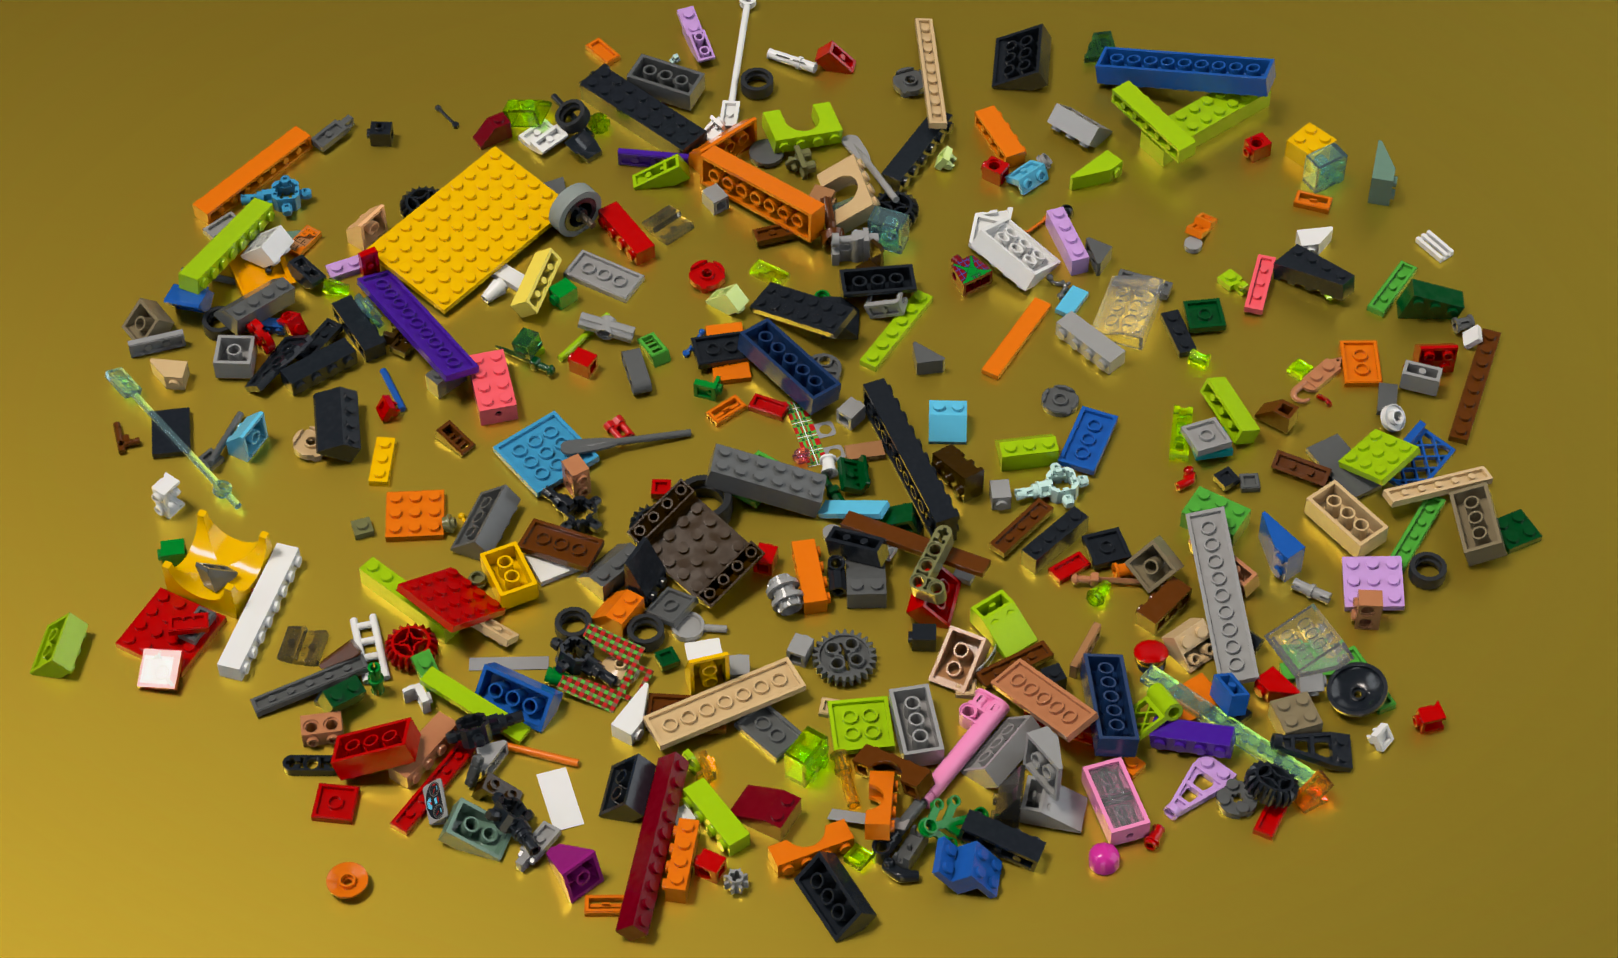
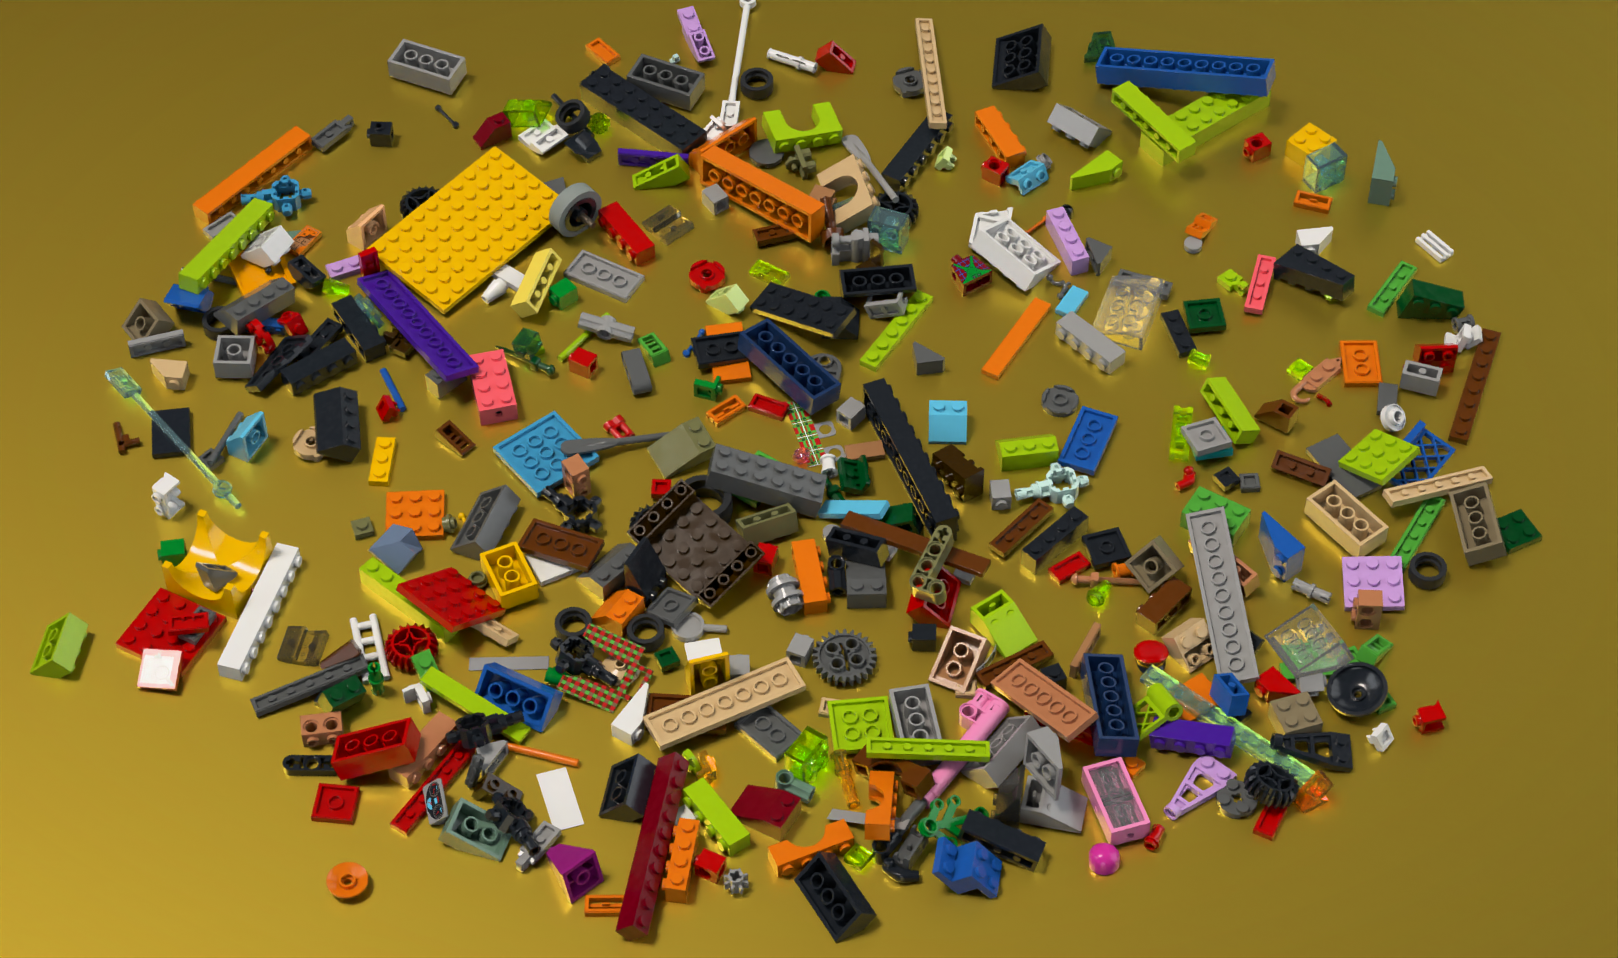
(396, 548): none -> sand blue slope
(427, 66): none -> light grey brick
(682, 448): none -> olive slope
(768, 524): none -> olive brick
(794, 785): none -> sand green piece
(927, 749): none -> lime plate
(1374, 649): none -> bright green slope
(1461, 339): none -> white bracket

